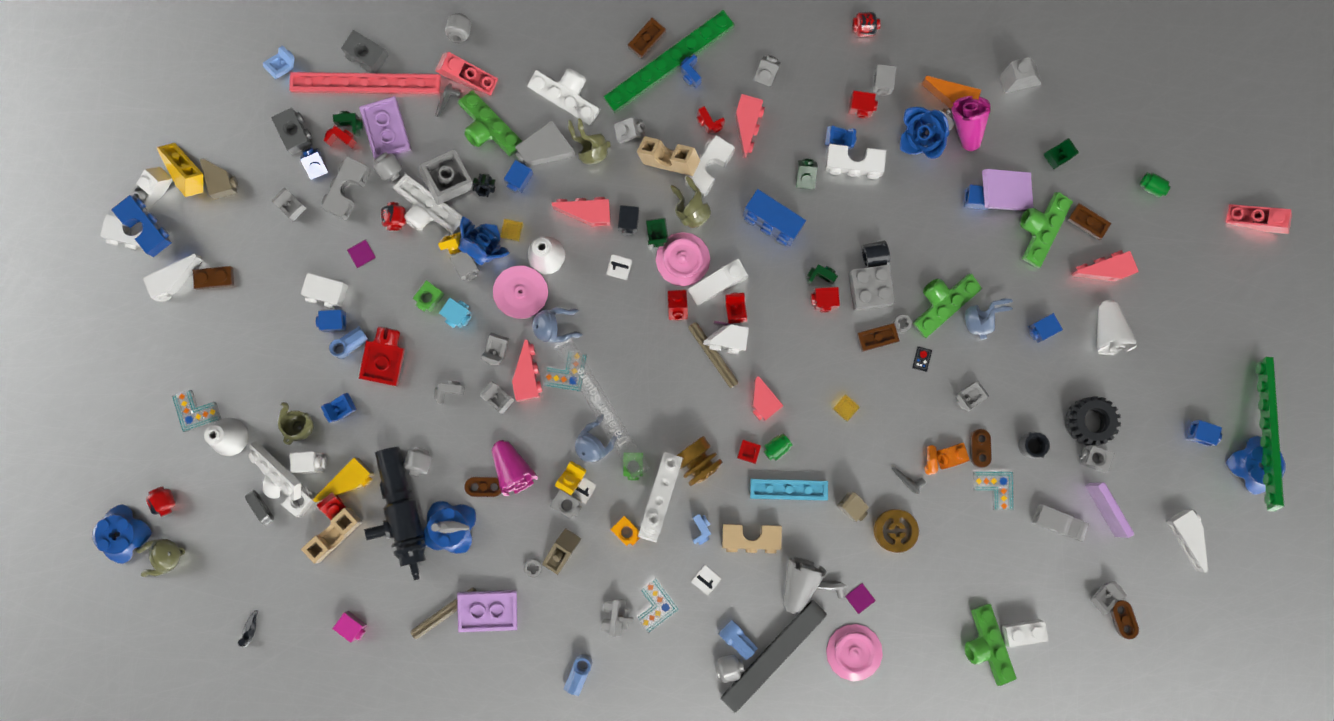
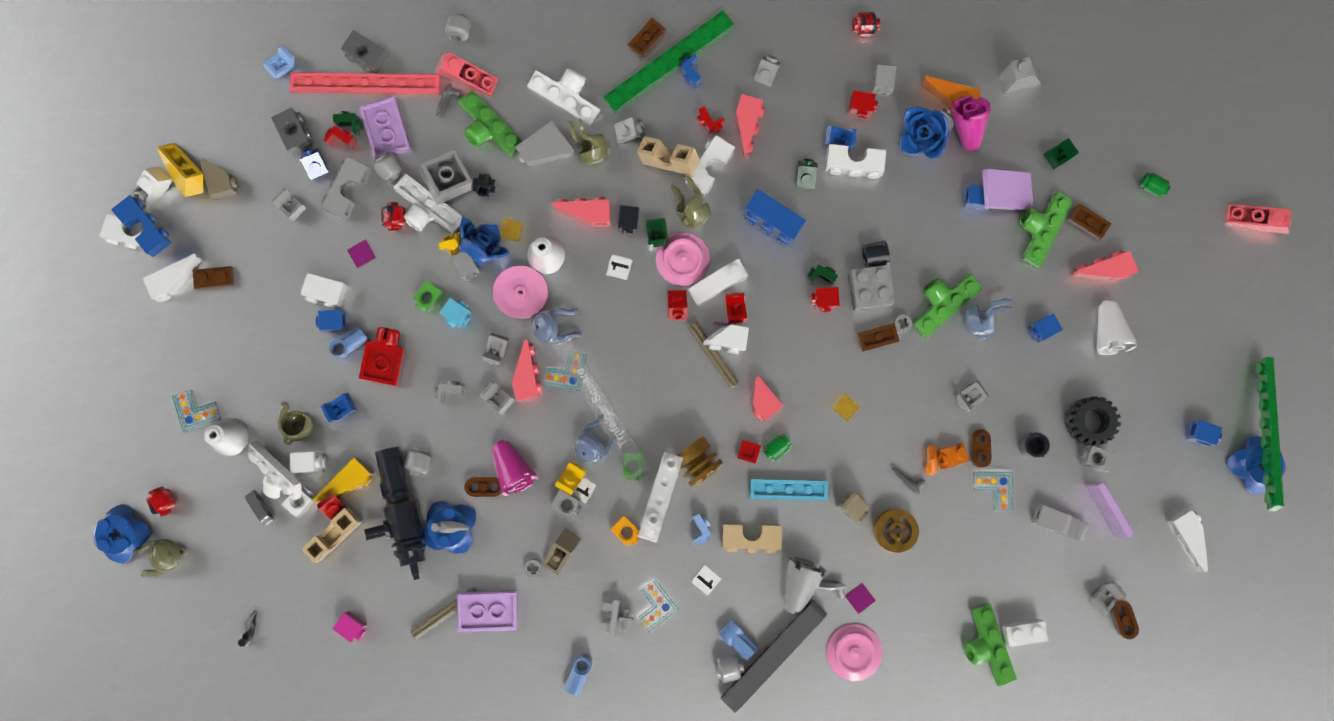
(518, 176): blue brick -> none
(922, 359): black sticker -> none

